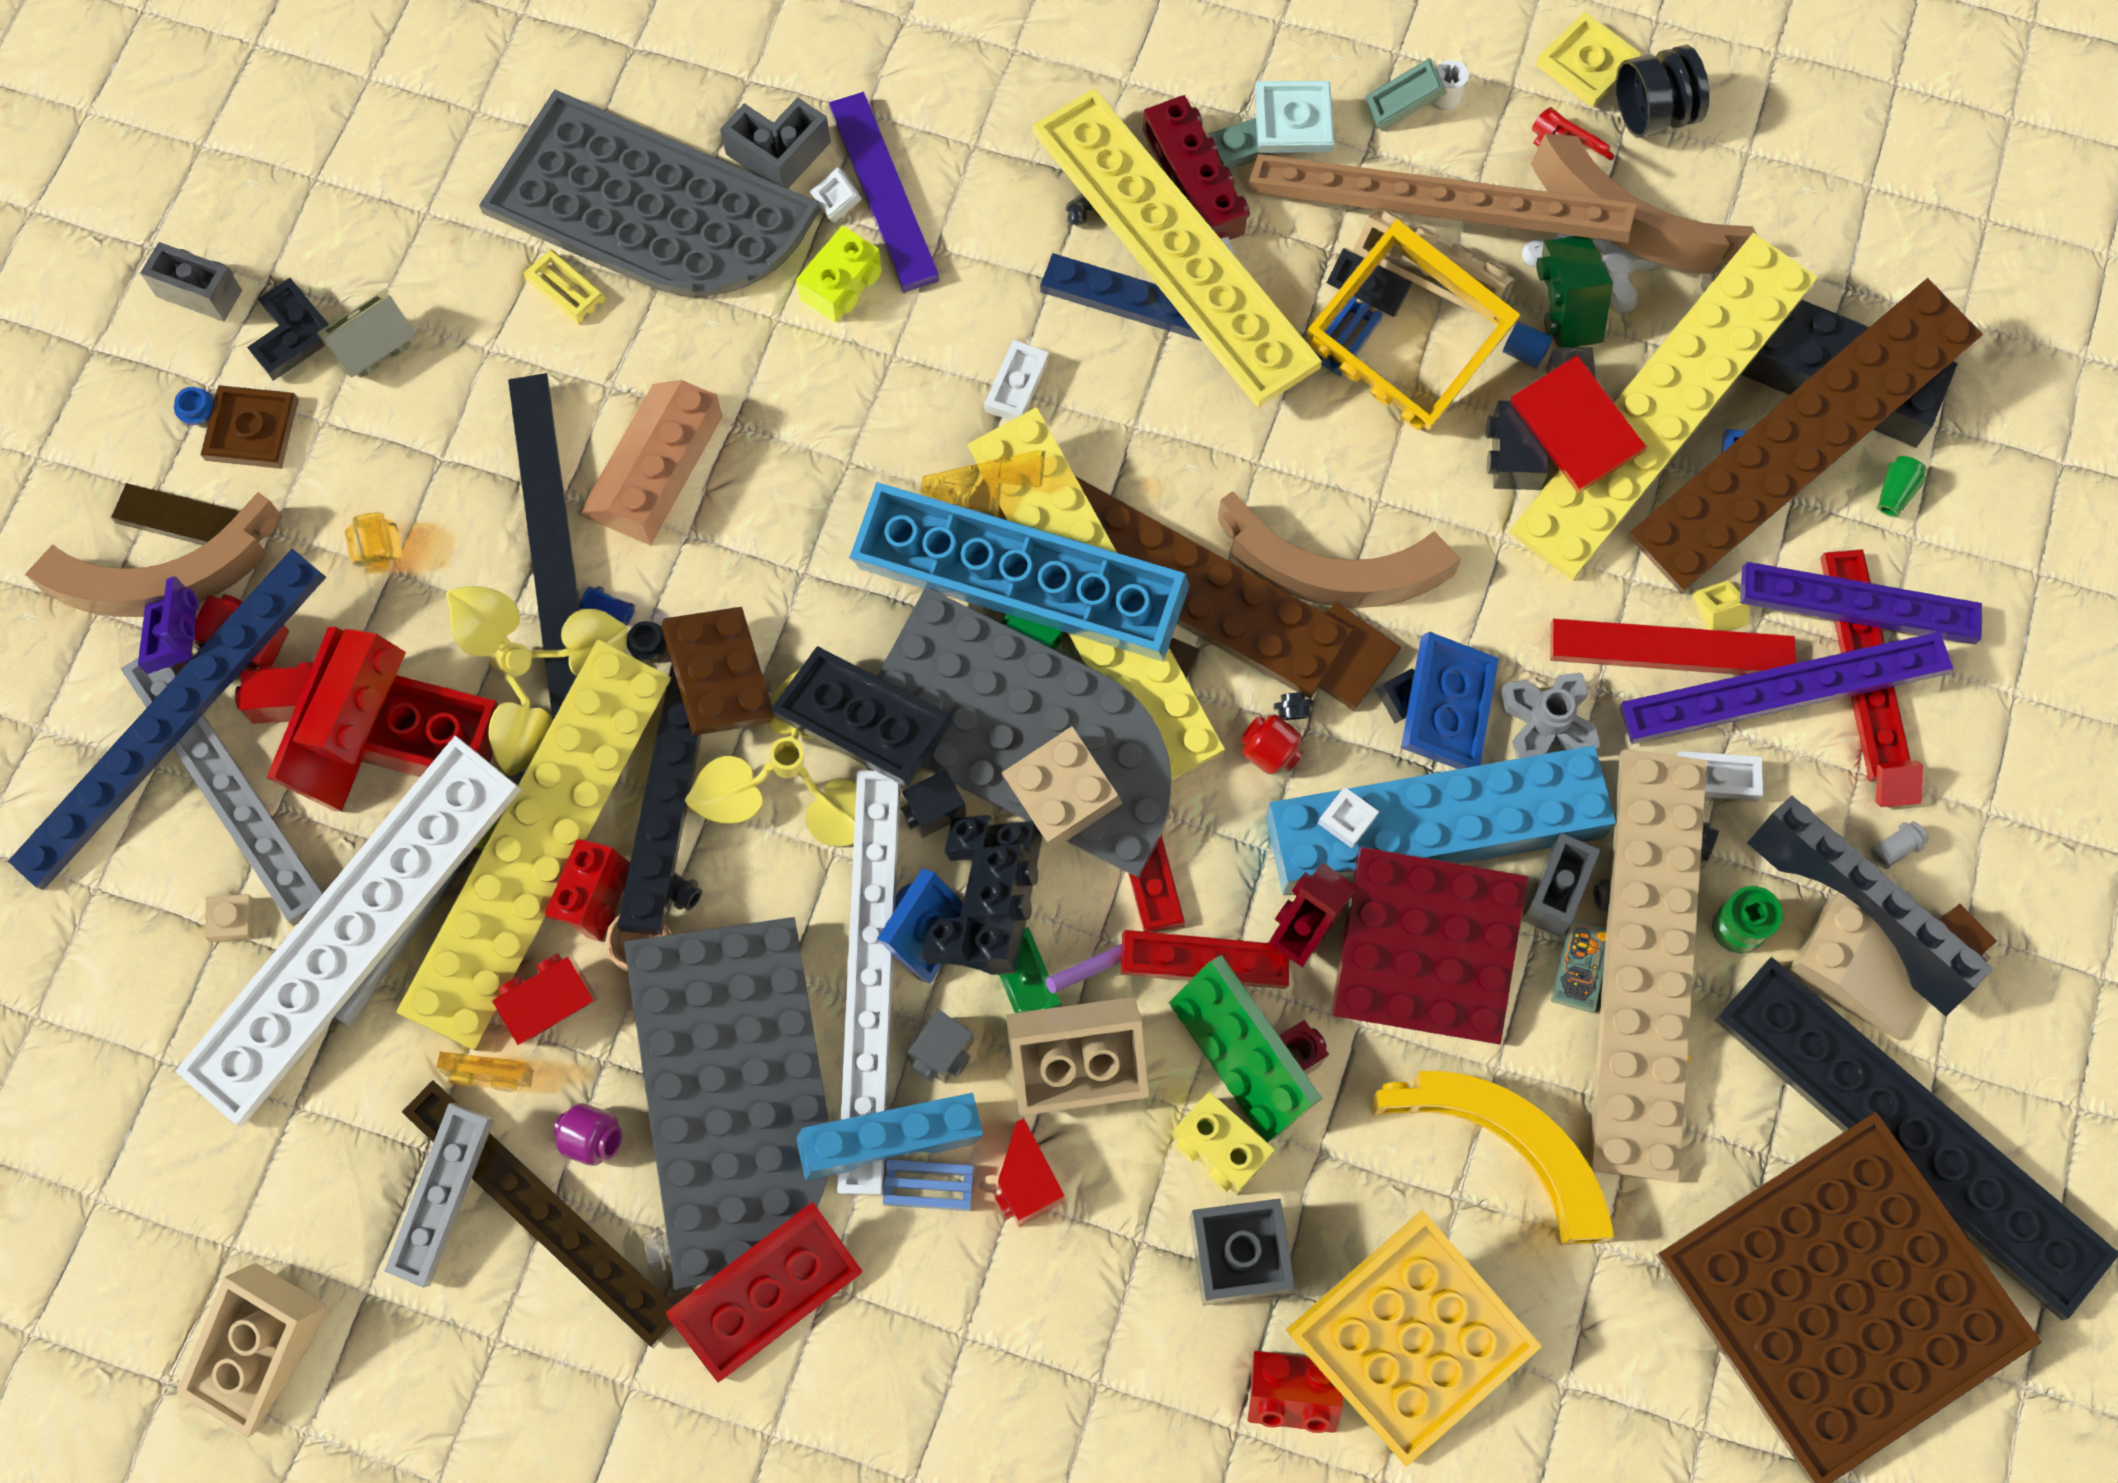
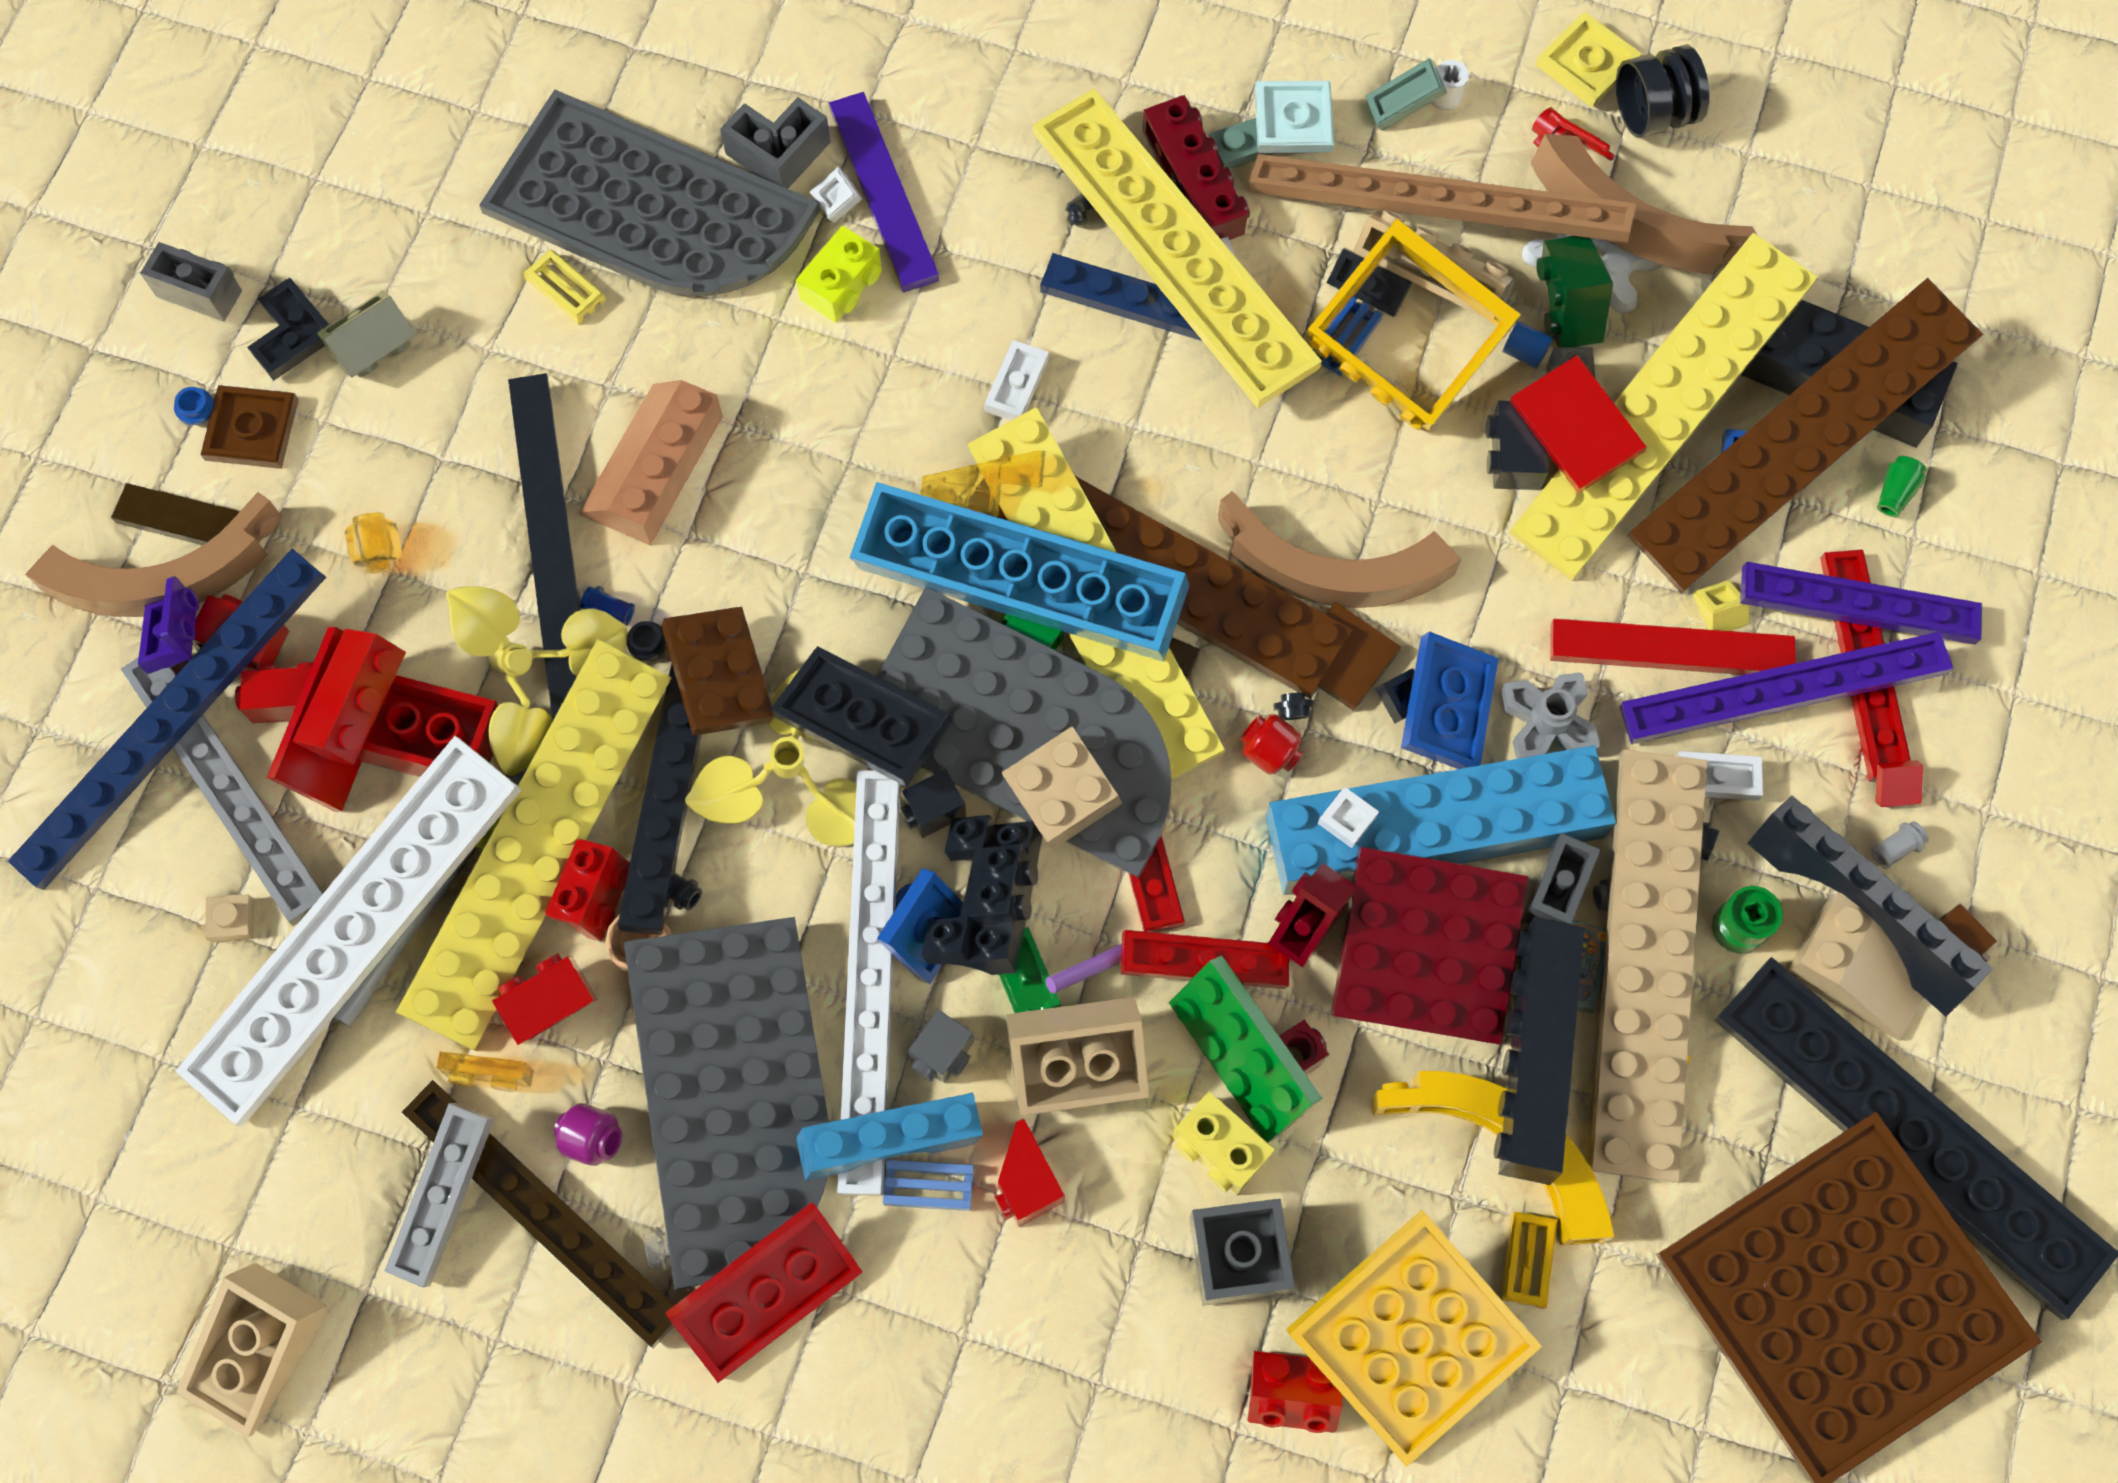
(1523, 1297): none -> yellow tile
(1540, 1052): none -> black brick

